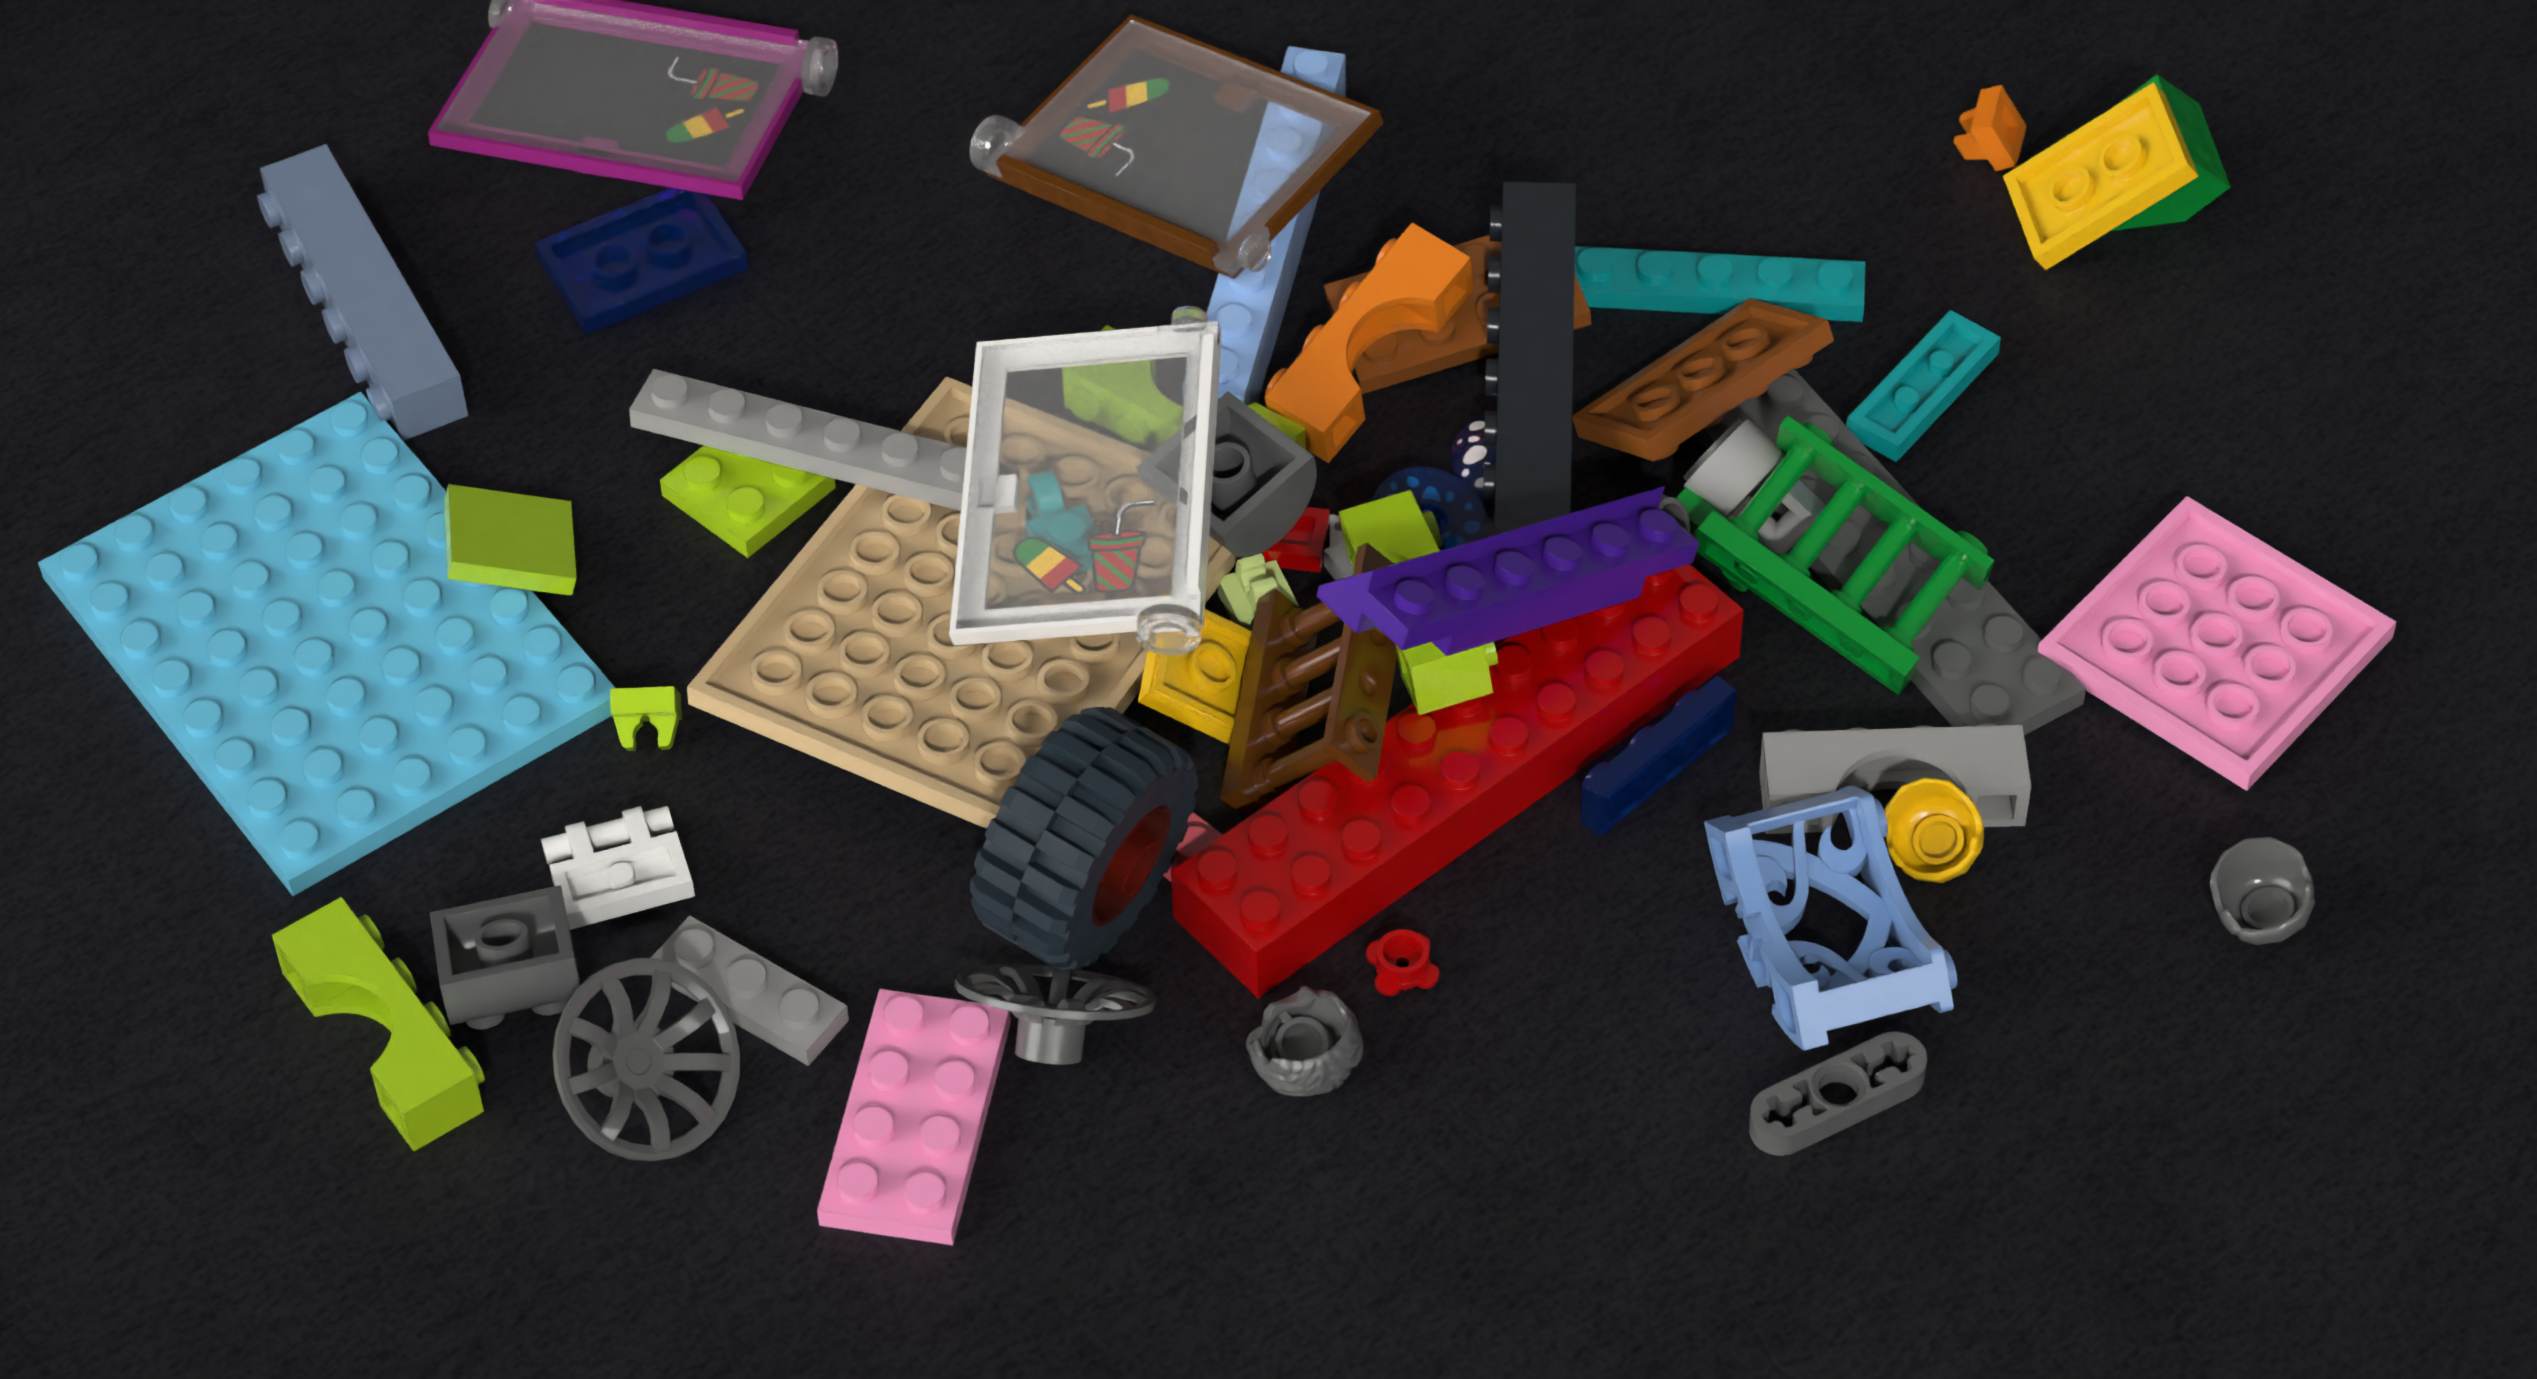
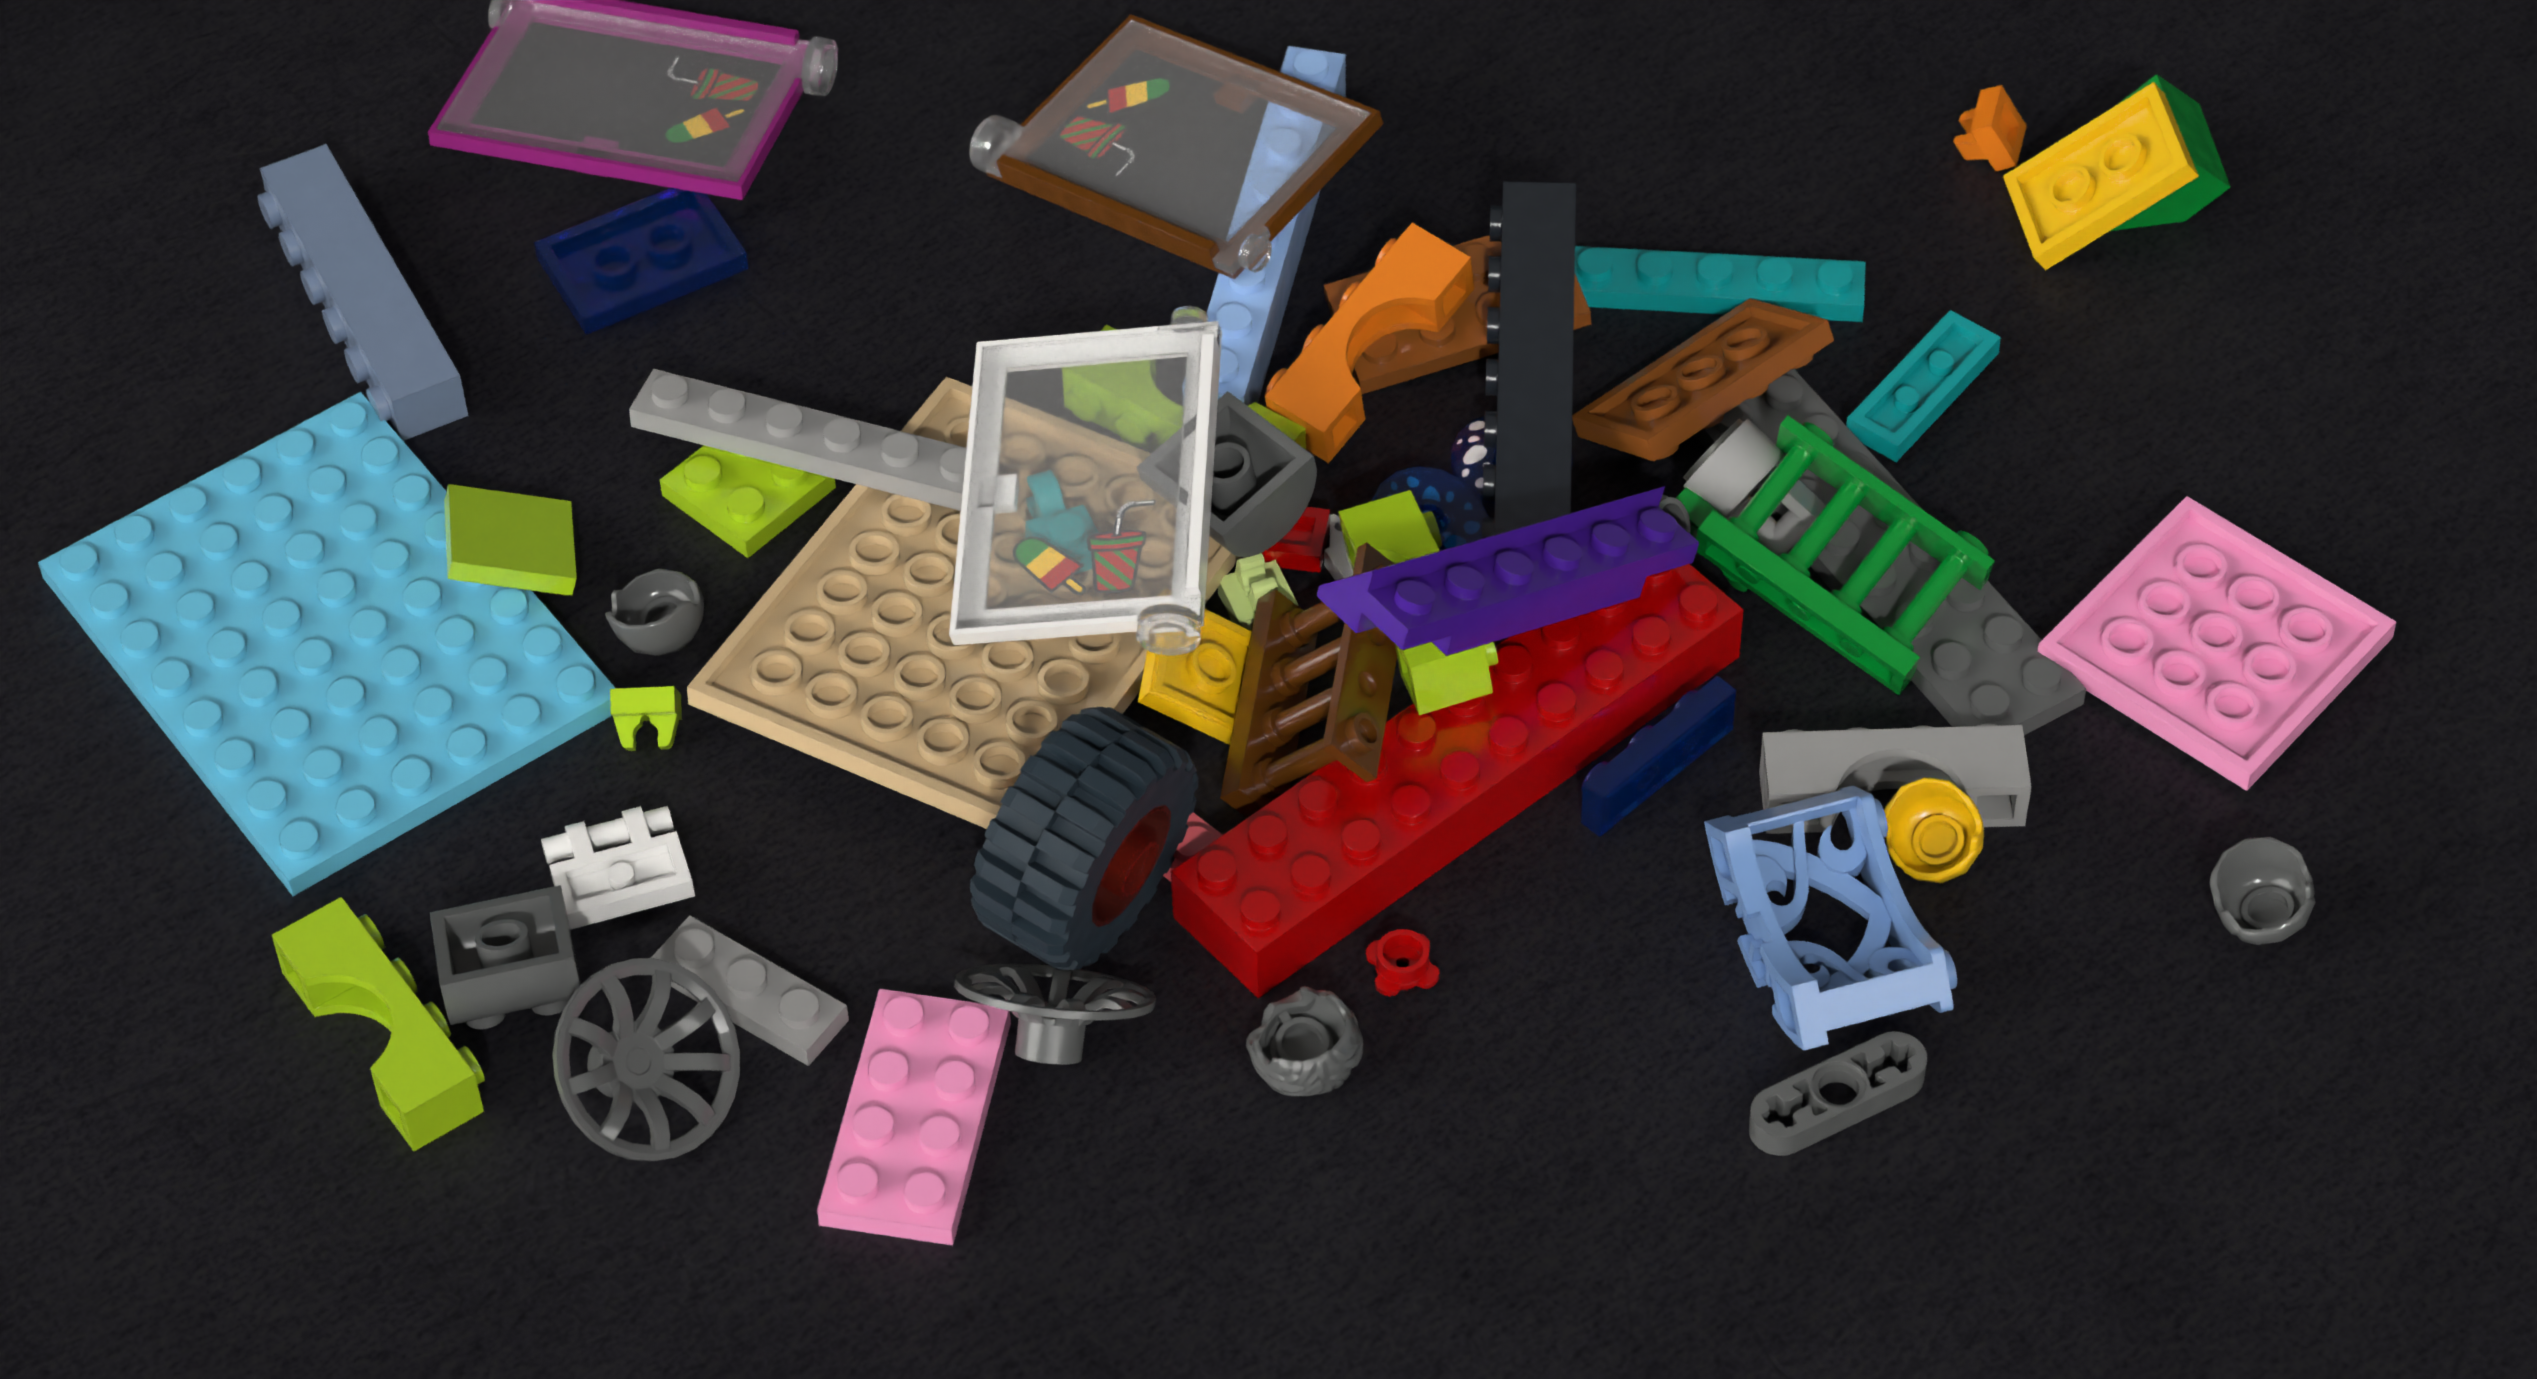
(657, 612): none -> dark grey hair

